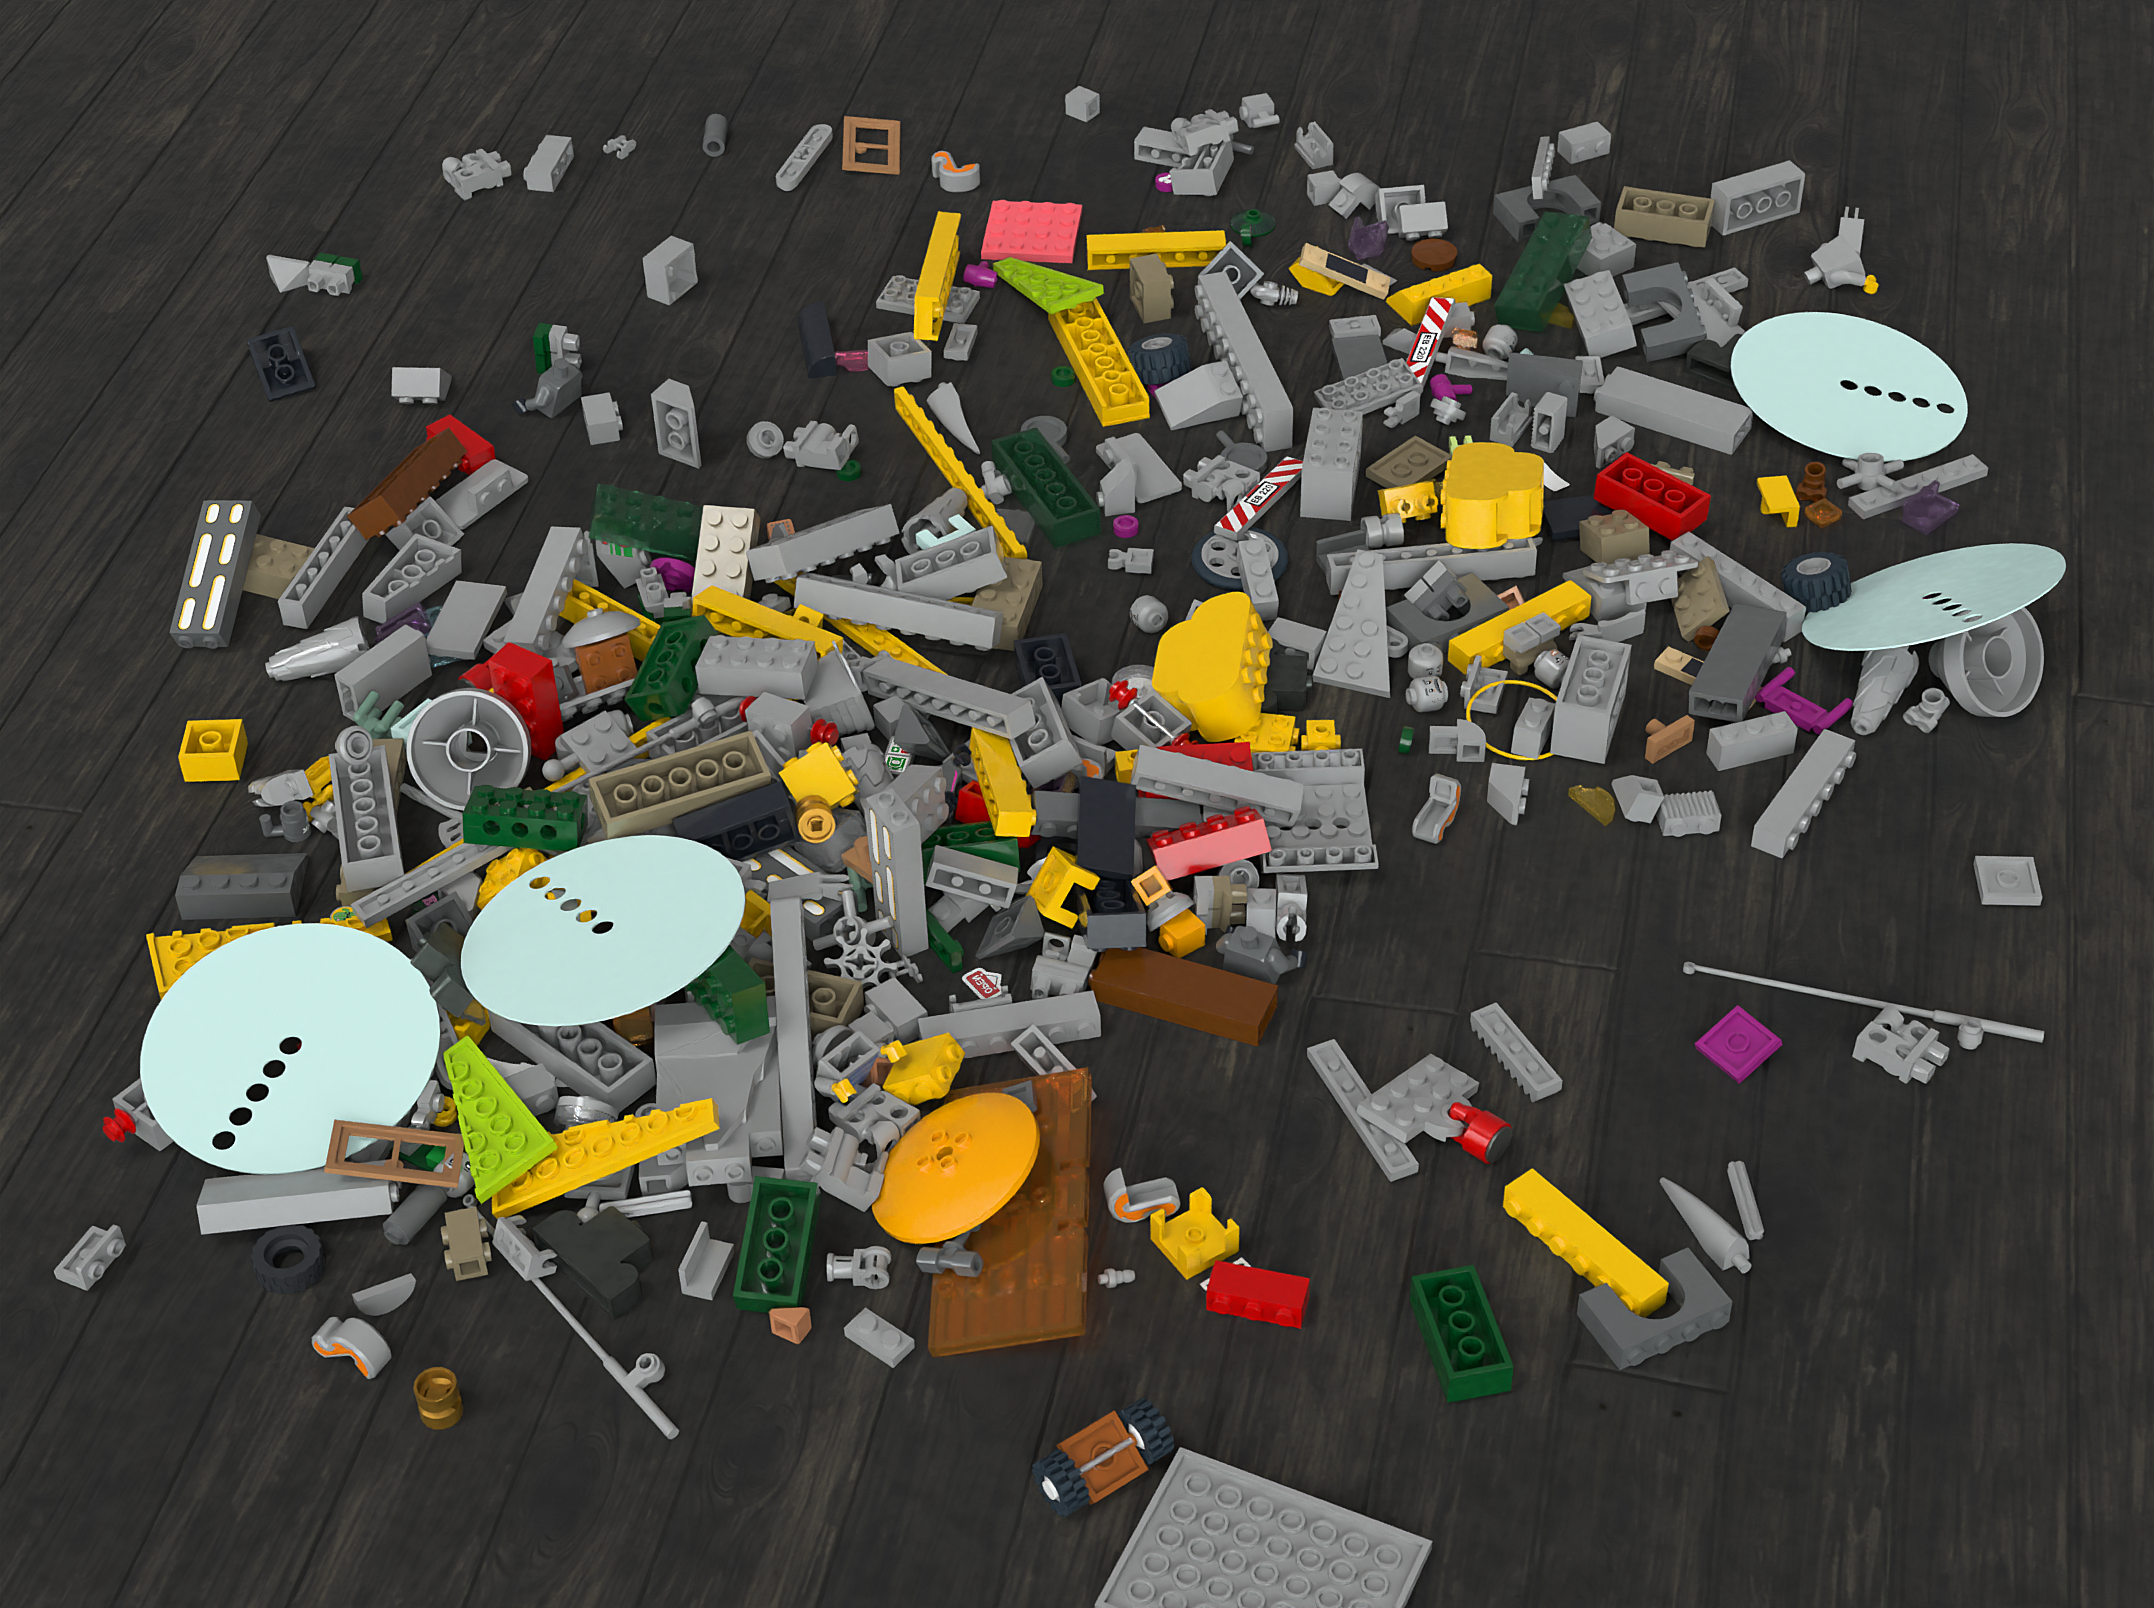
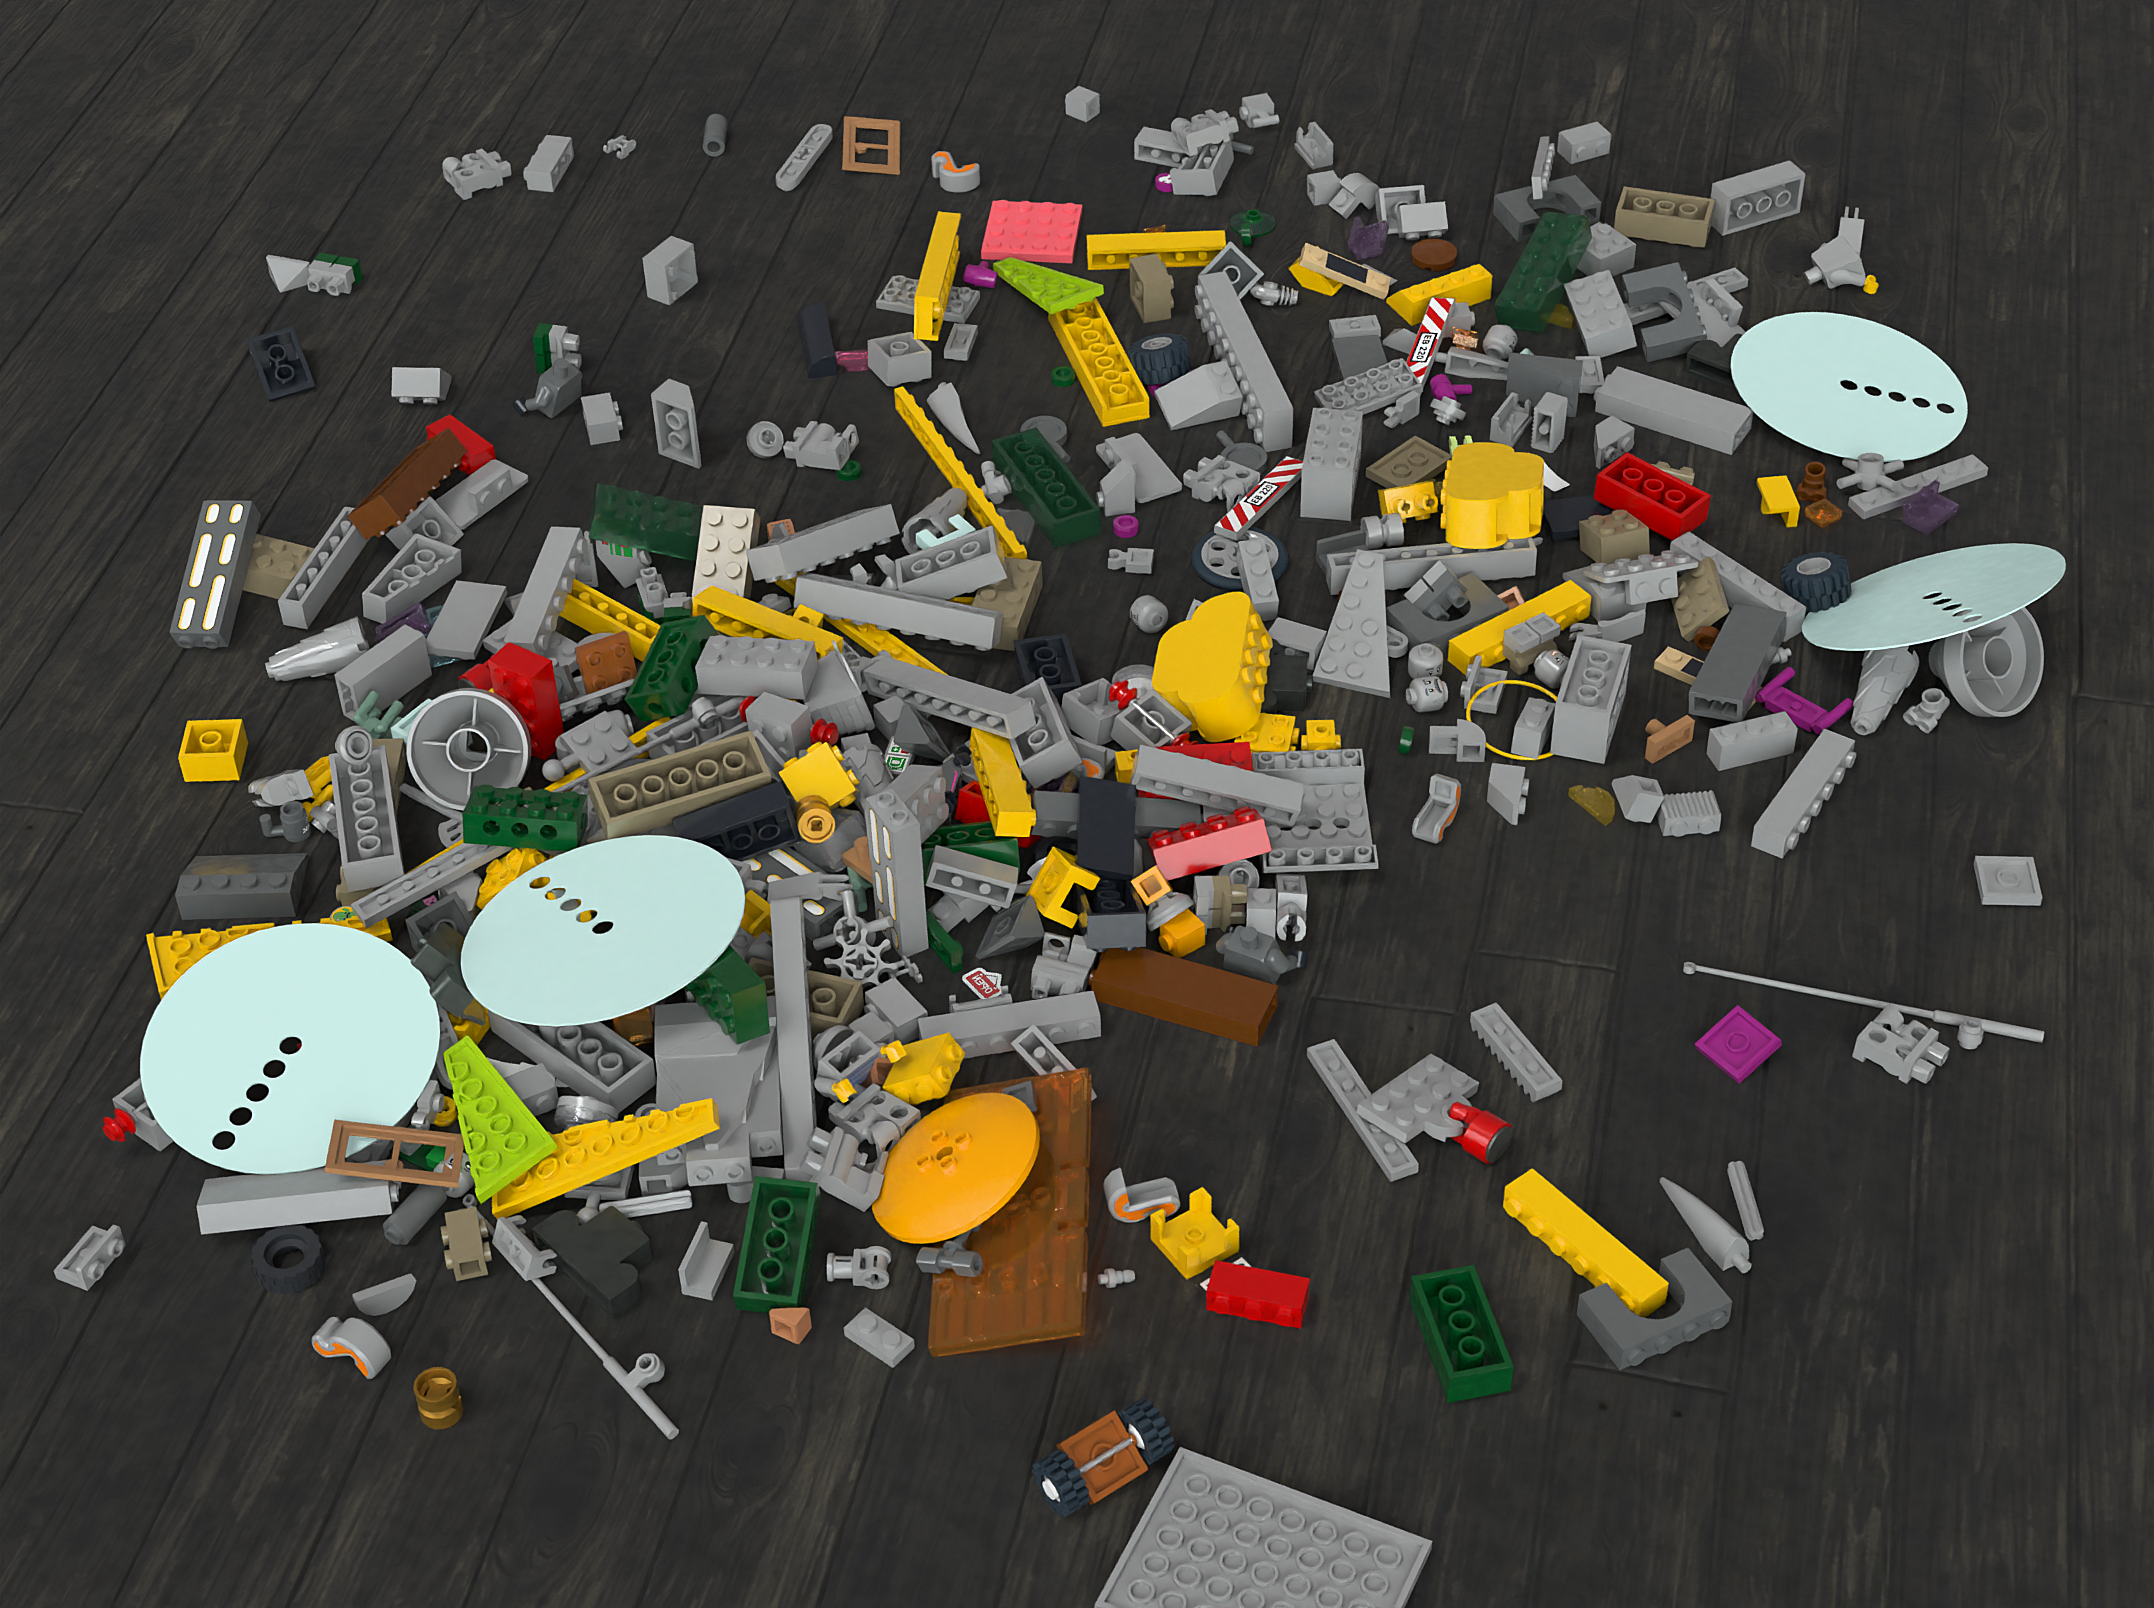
(599, 626): light grey dish -> none
(675, 573): magenta tile -> none

